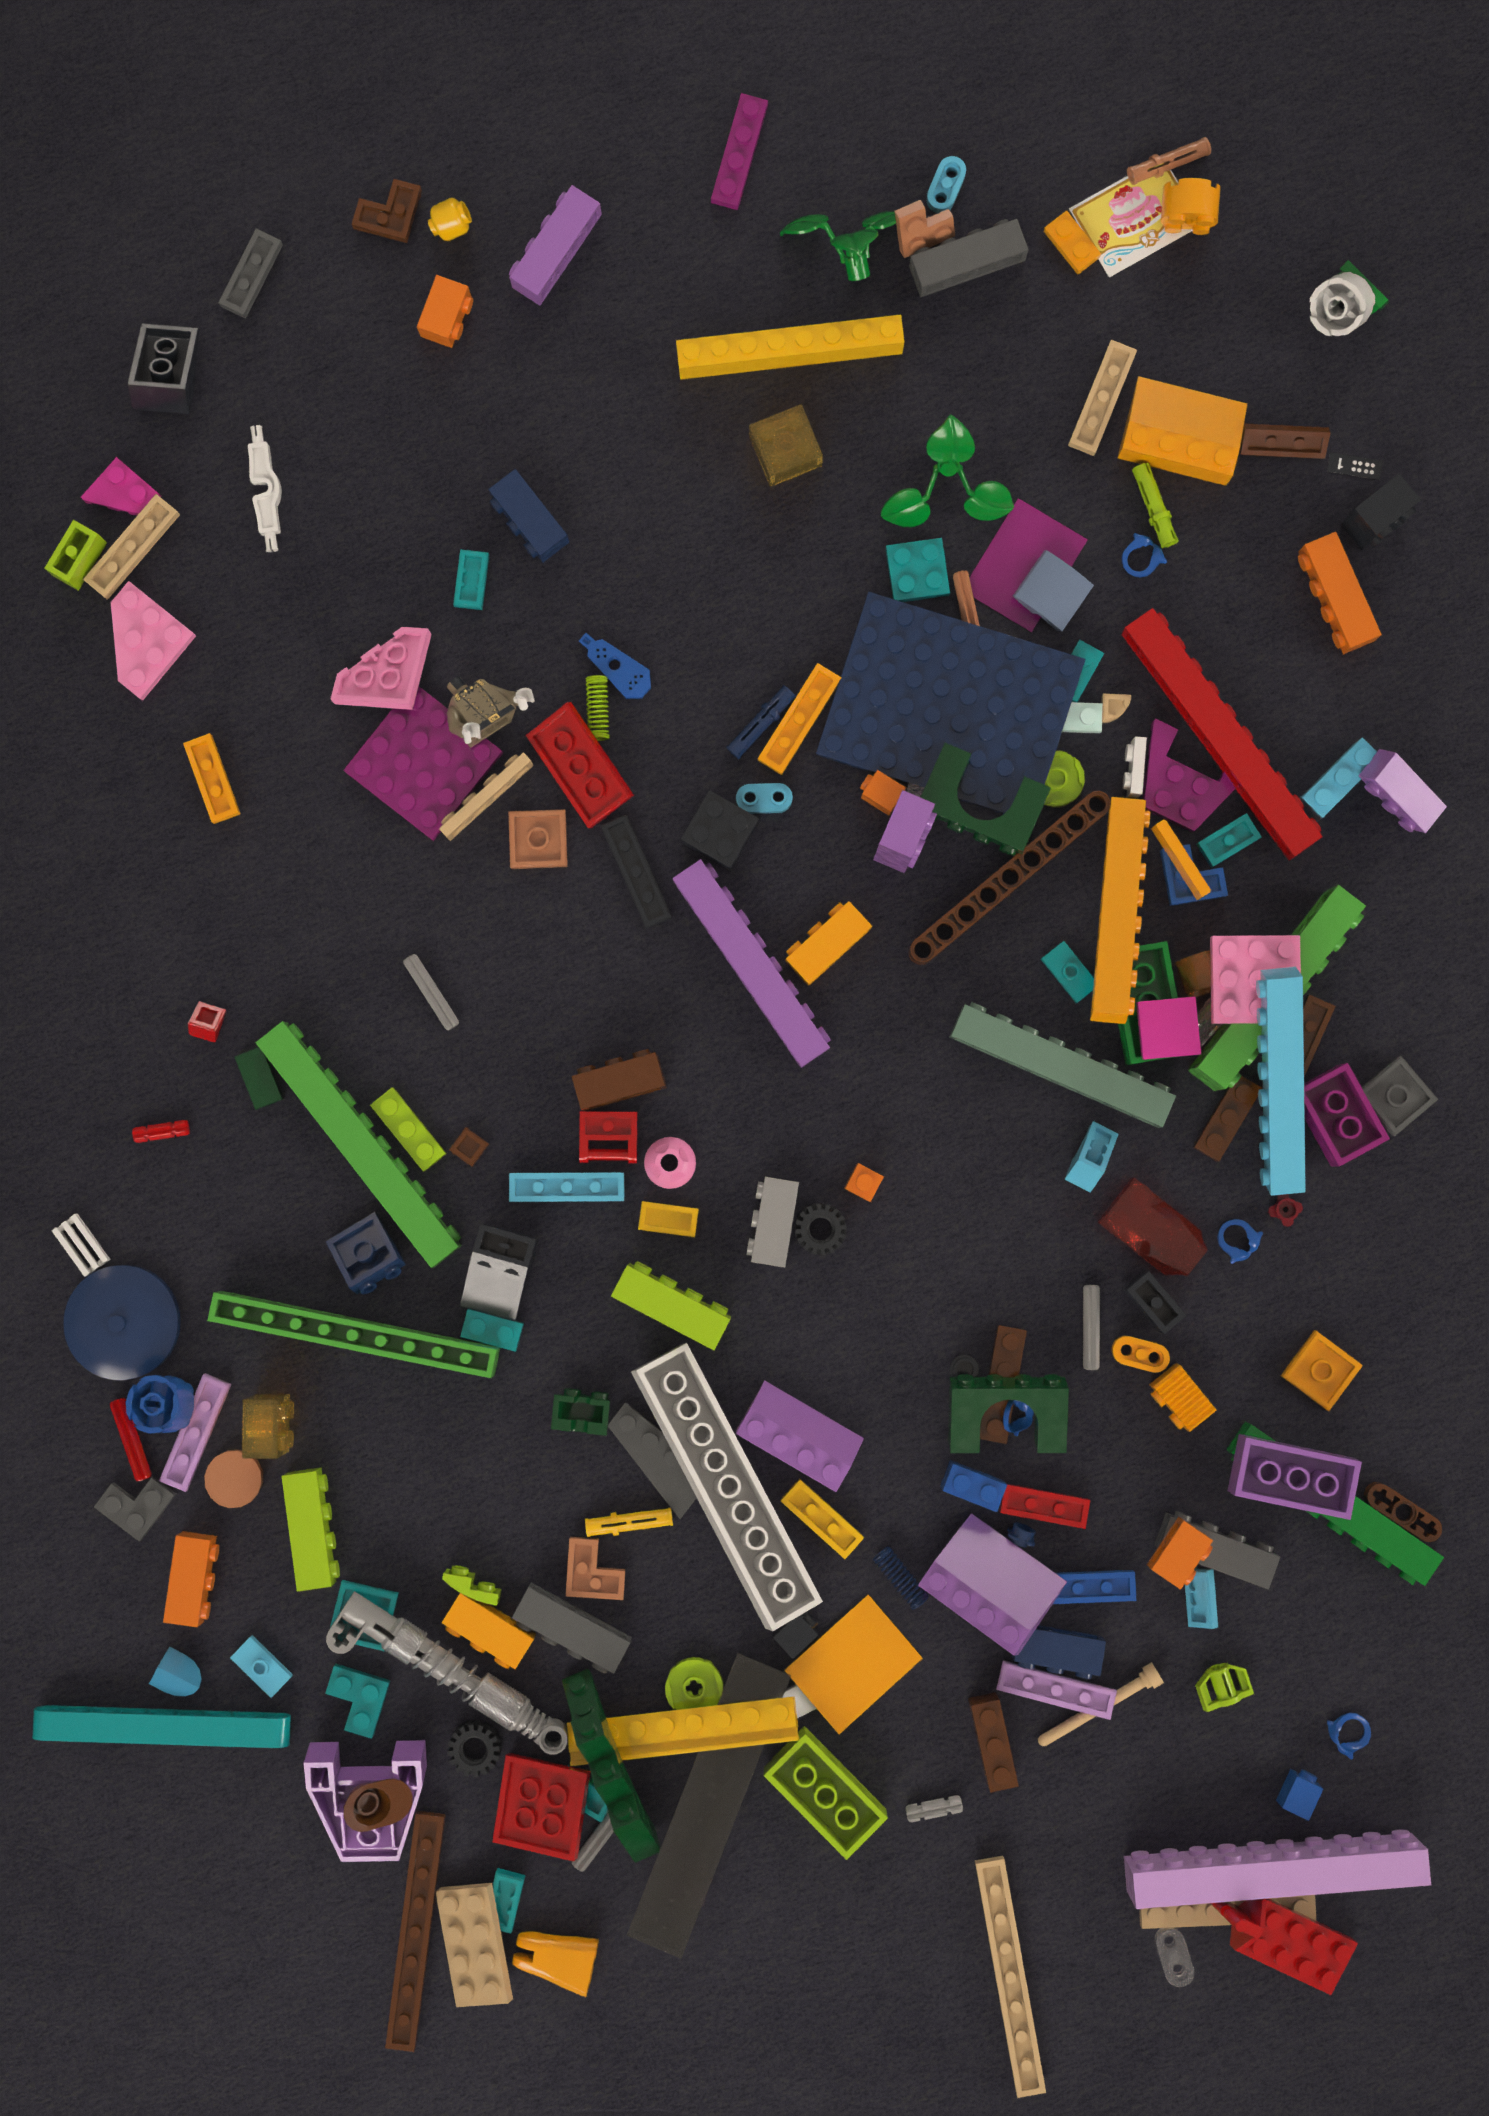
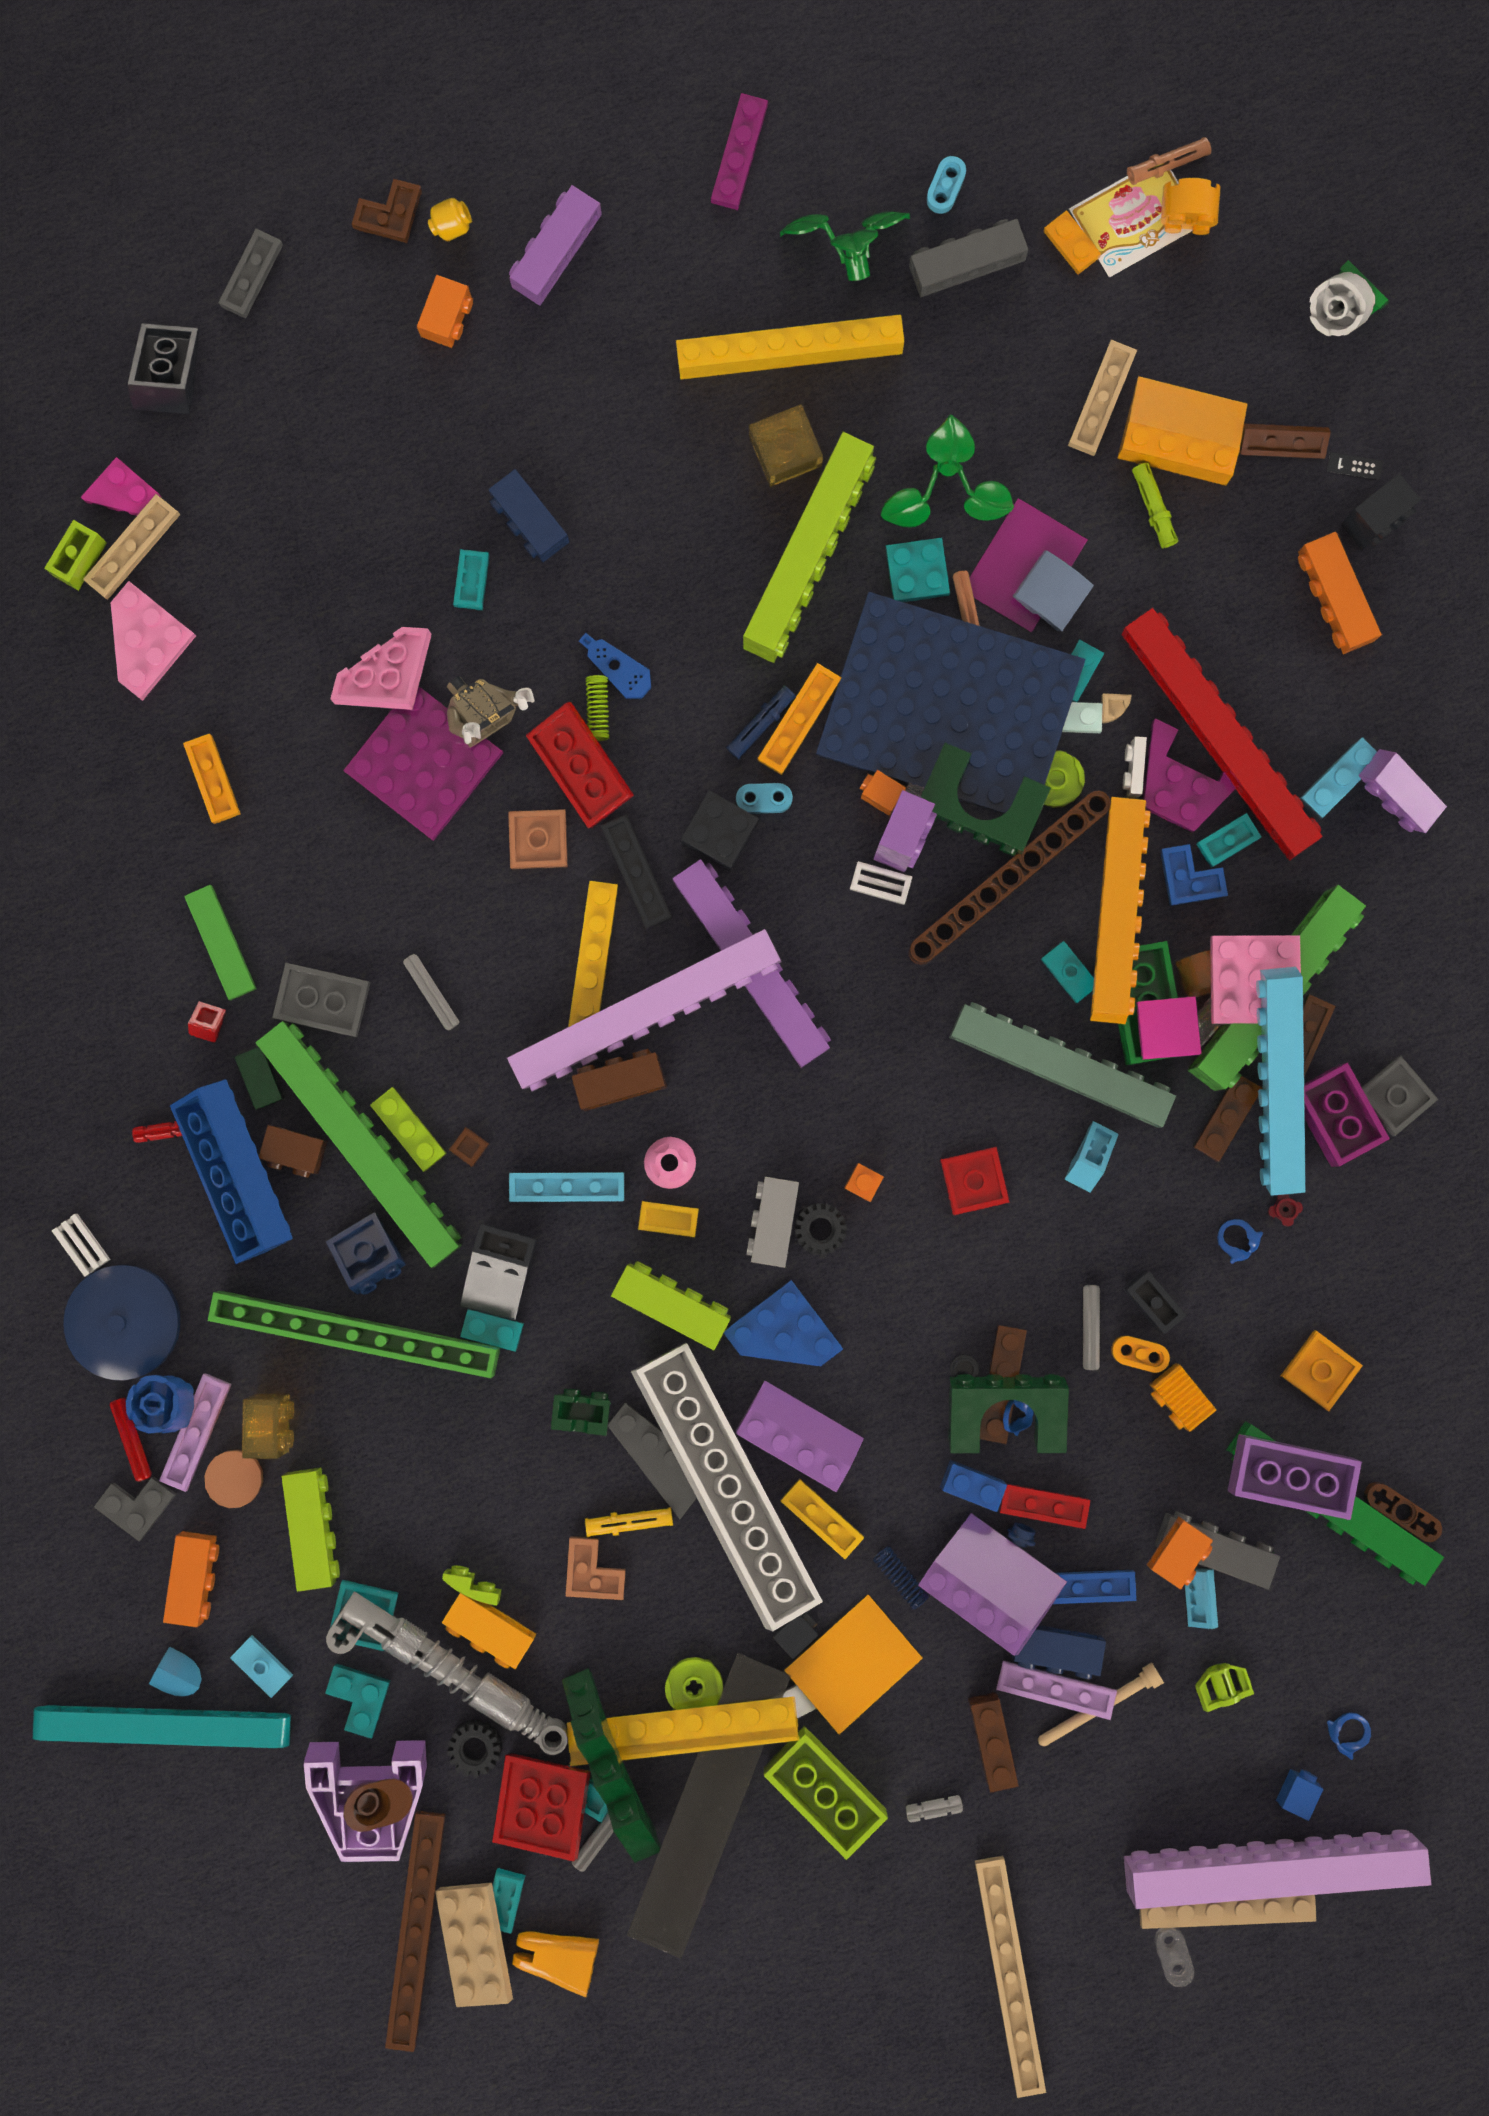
(220, 942): none -> bright green tile
(231, 1171): none -> blue brick
(267, 502): white piece -> none
(292, 1150): none -> reddish brown brick
(321, 1000): none -> dark grey plate
(477, 803): tan plate -> none
(571, 1628): dark grey brick -> none
(593, 951): none -> yellow plate
(608, 1126): red plate -> none
(645, 1009): none -> lavender brick
(784, 1330): none -> blue plate
(808, 547): none -> lime brick
(827, 942): light orange brick -> none
(876, 893): none -> white tile
(918, 232): nougat plate -> none
(974, 1181): none -> red tile
(1154, 1230): clear red slope -> none
(1156, 558): blue piece -> none
(1181, 859): light orange tile -> none
(1288, 1941): red hinge -> none

